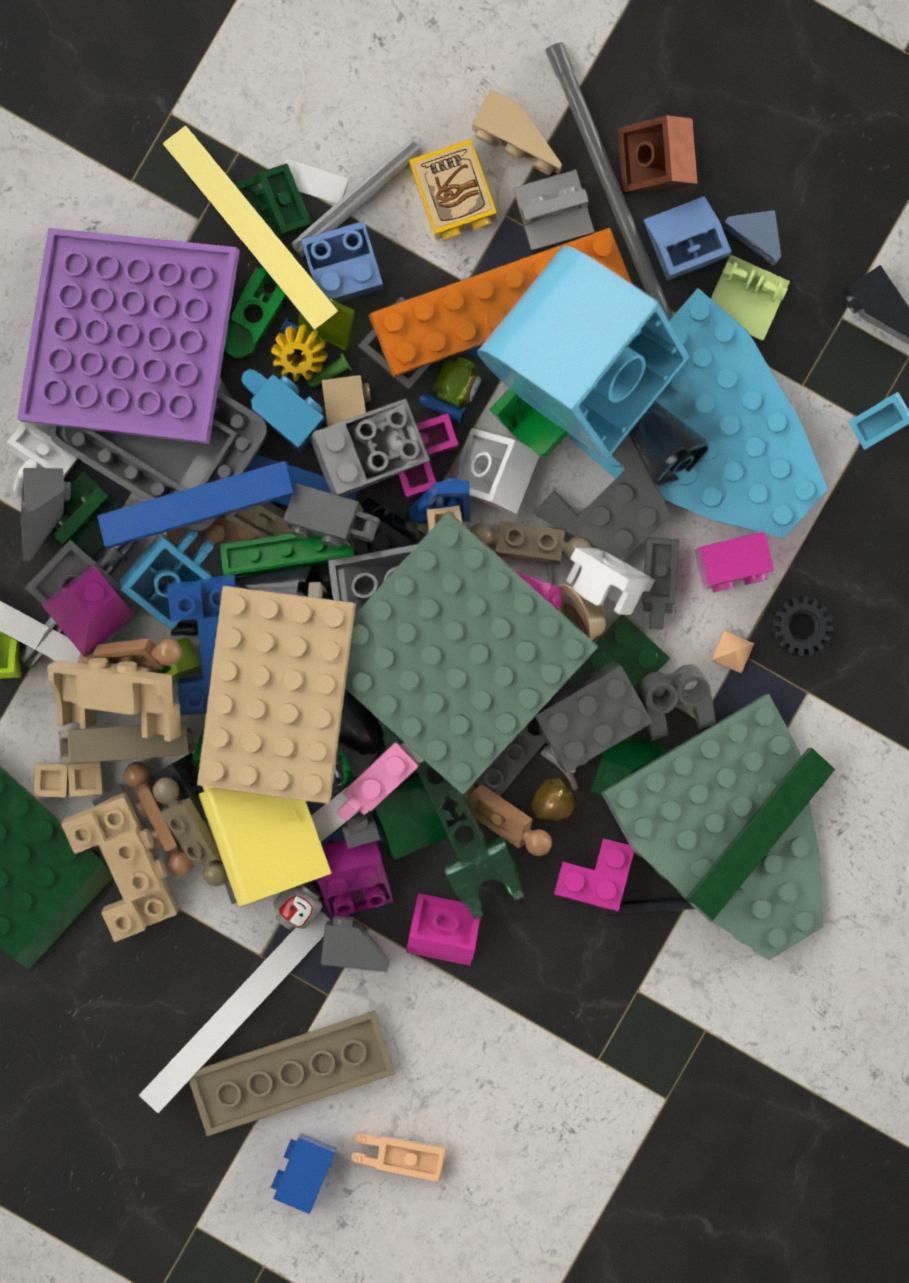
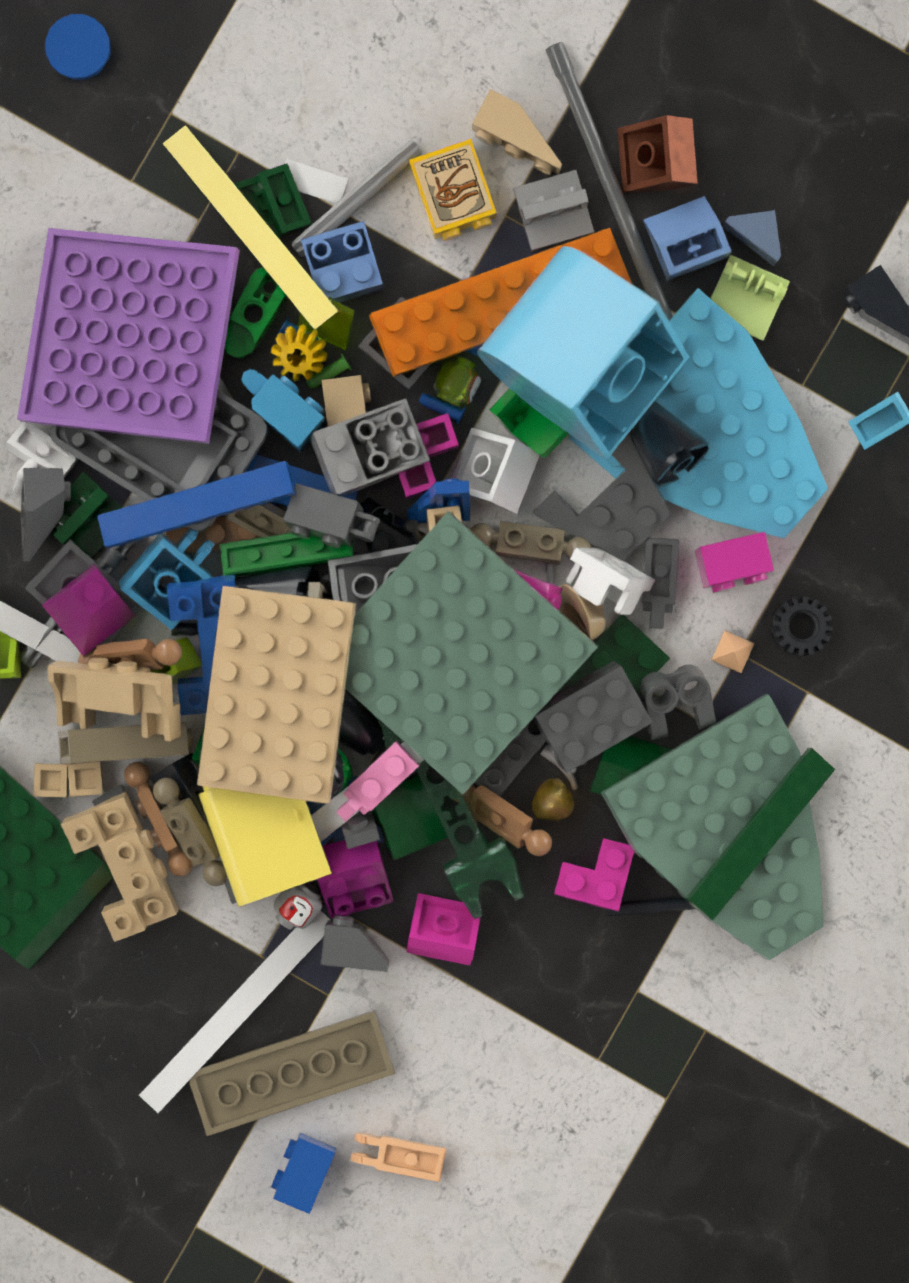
(77, 46): none -> blue tile

